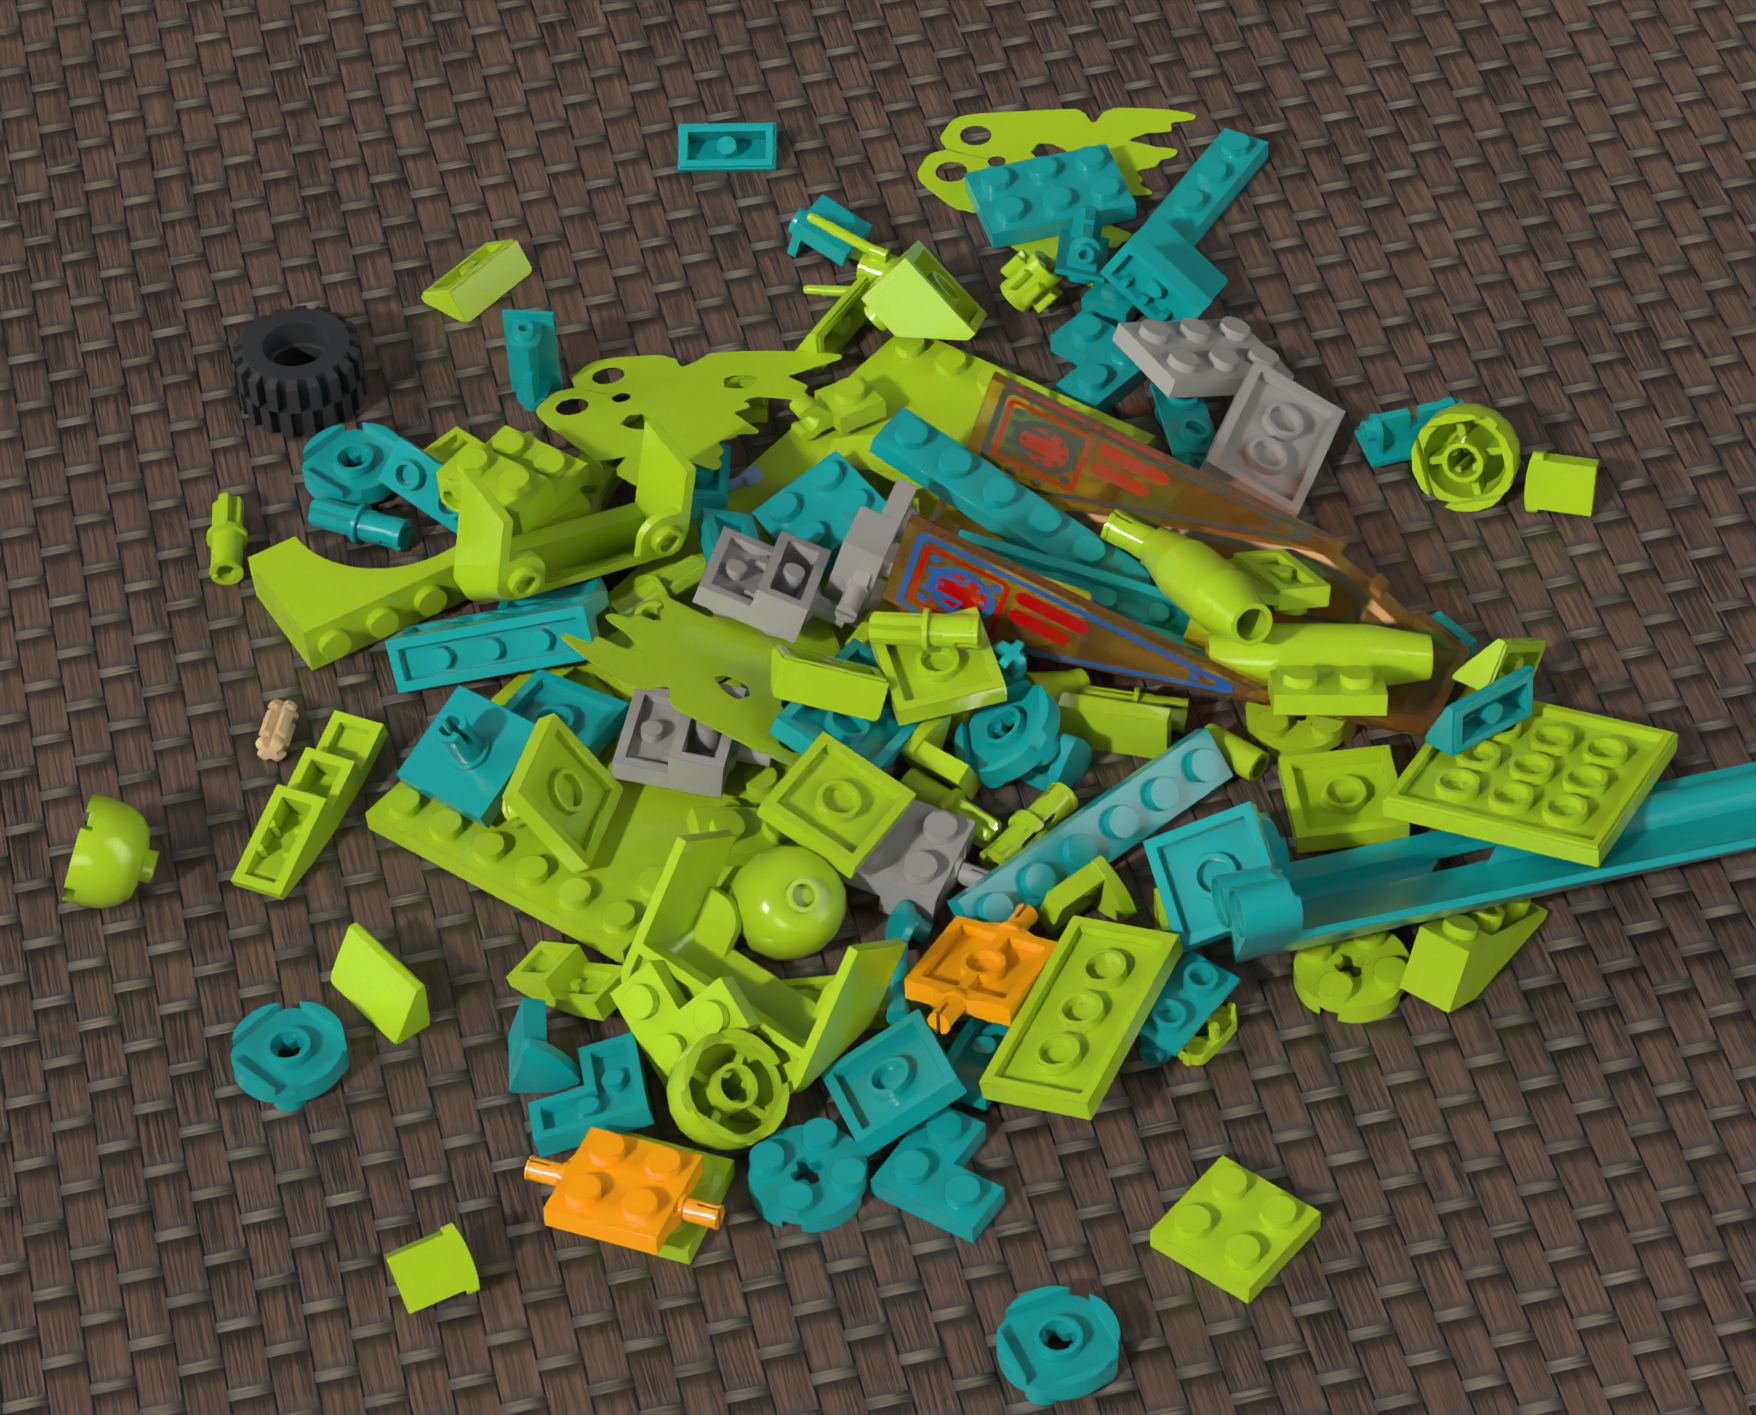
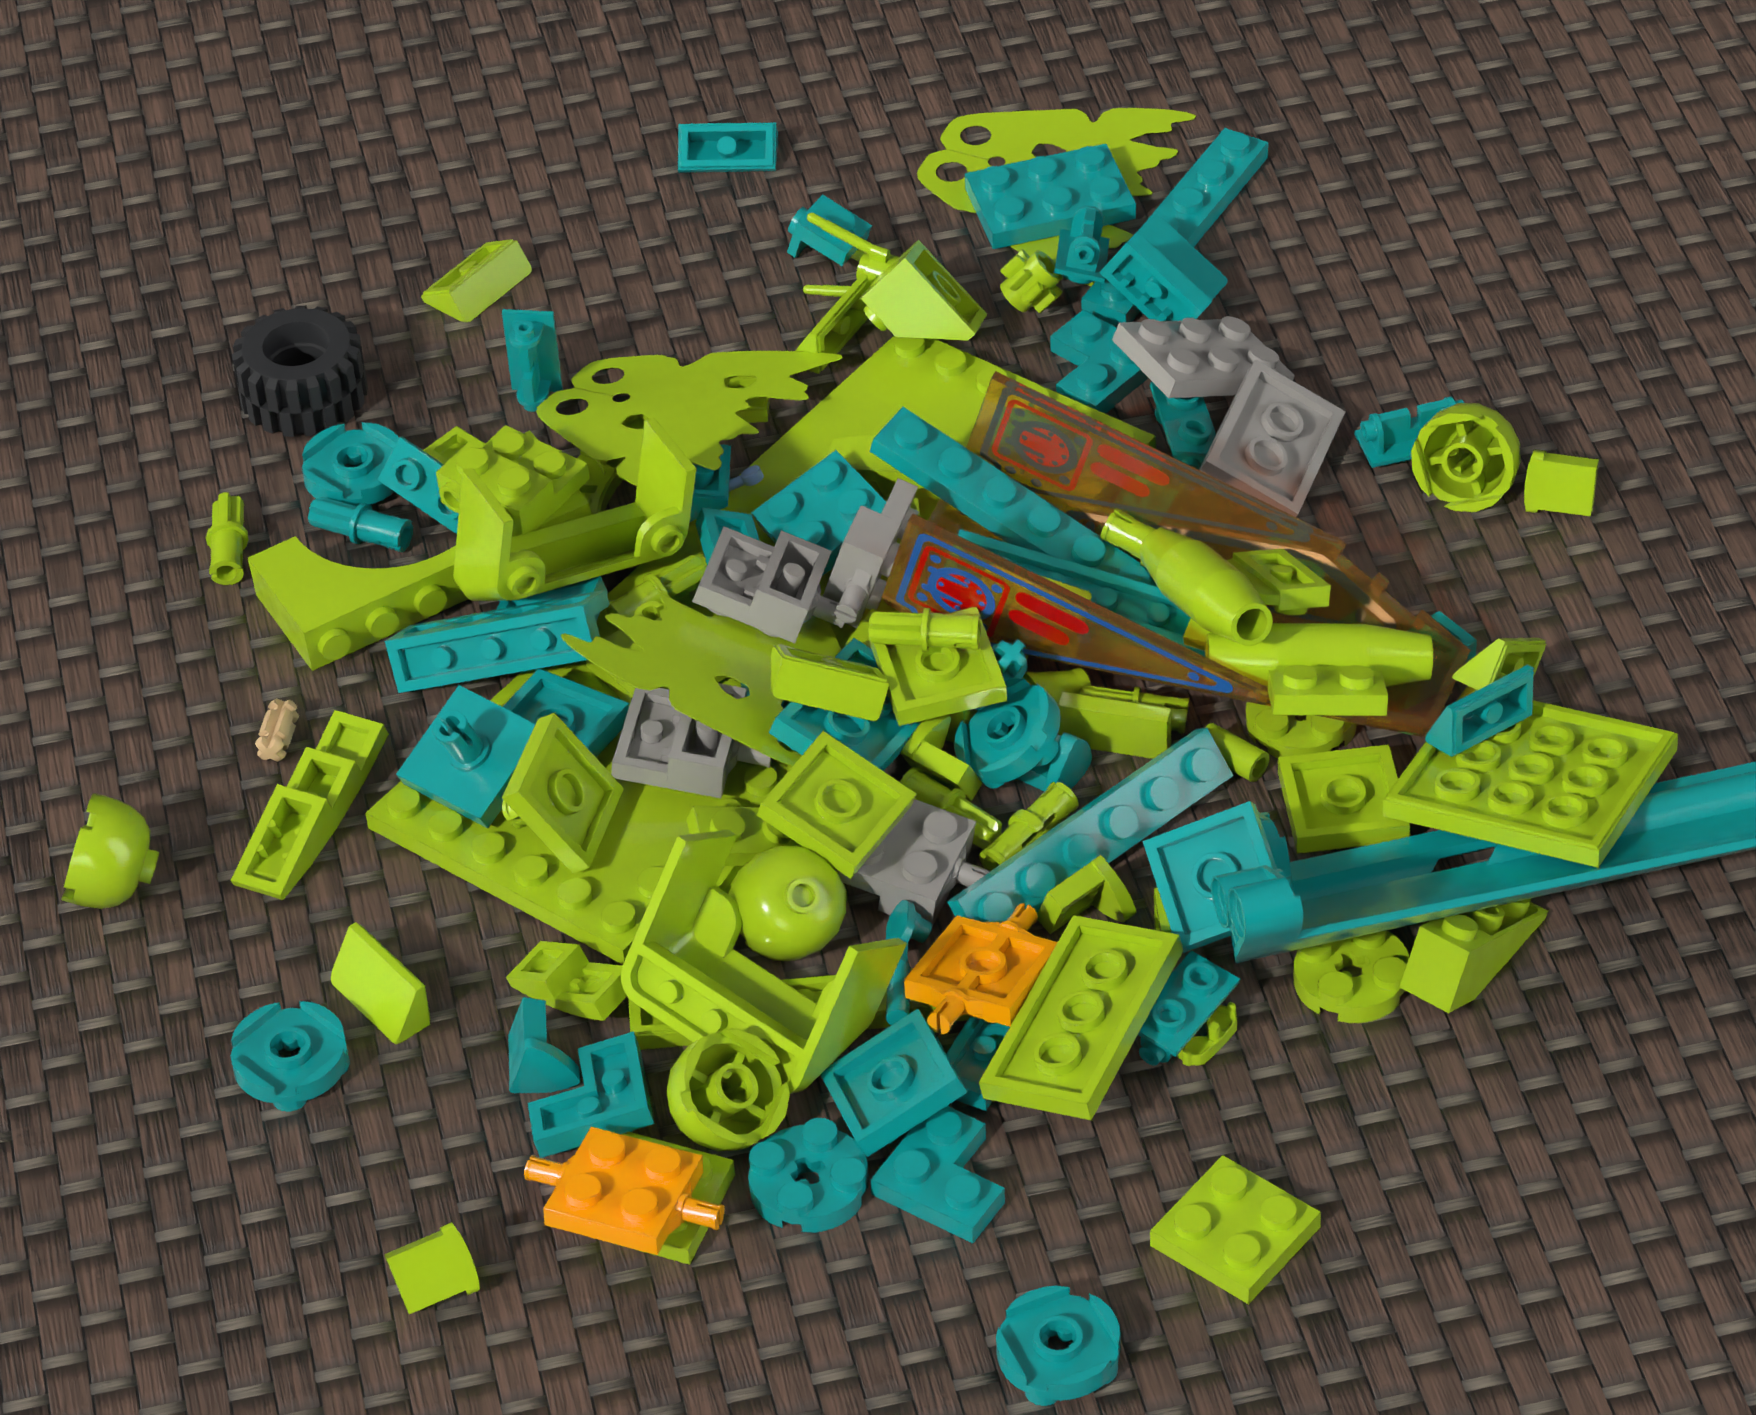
(668, 1023): lime plate -> none
(841, 405): lime plate -> none

